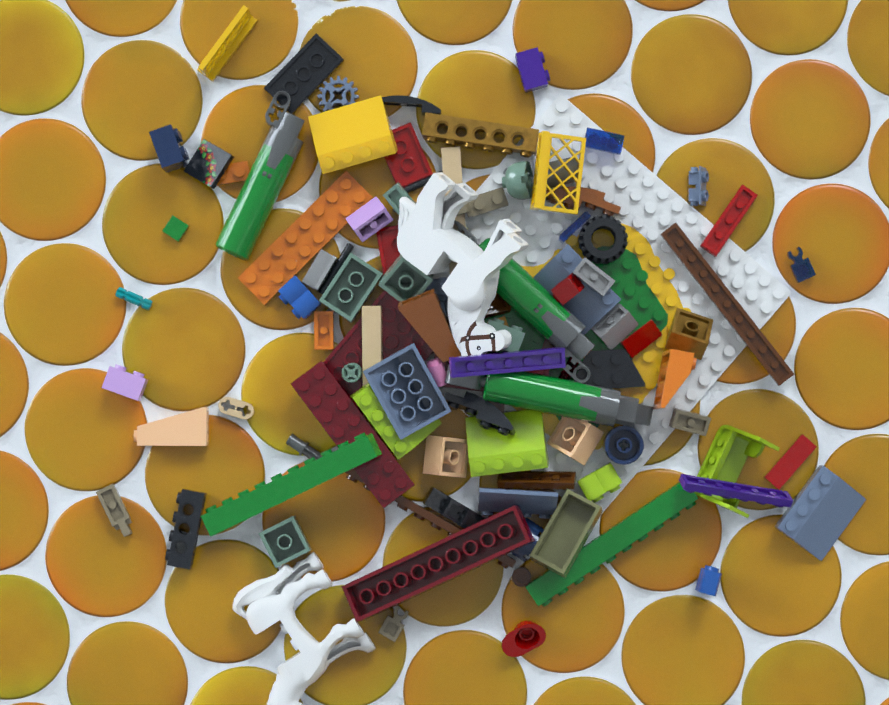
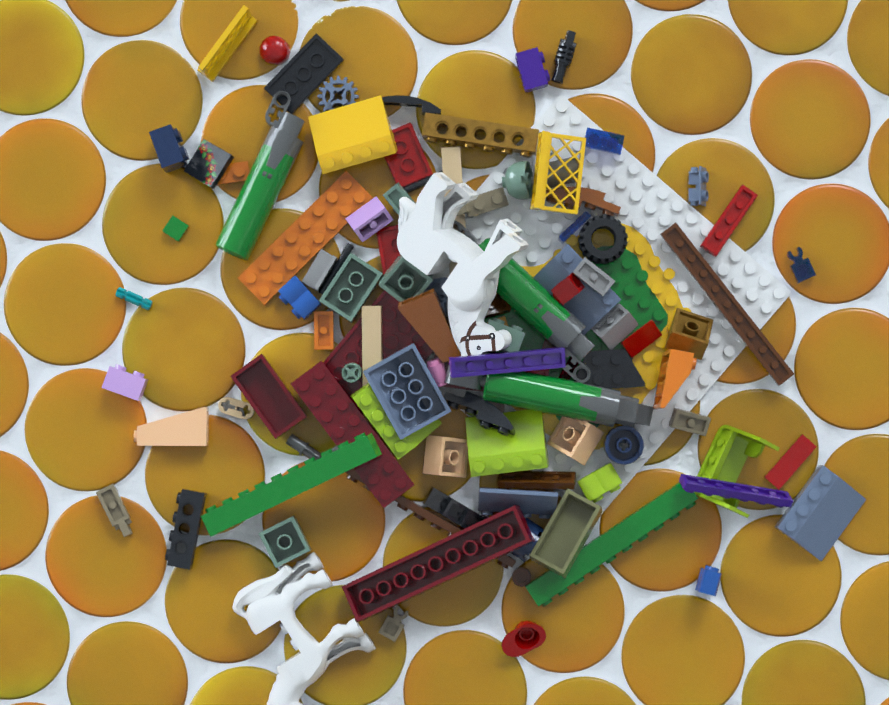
(269, 396): none -> dark red piece
(274, 50): none -> red hair
(564, 56): none -> black hinge

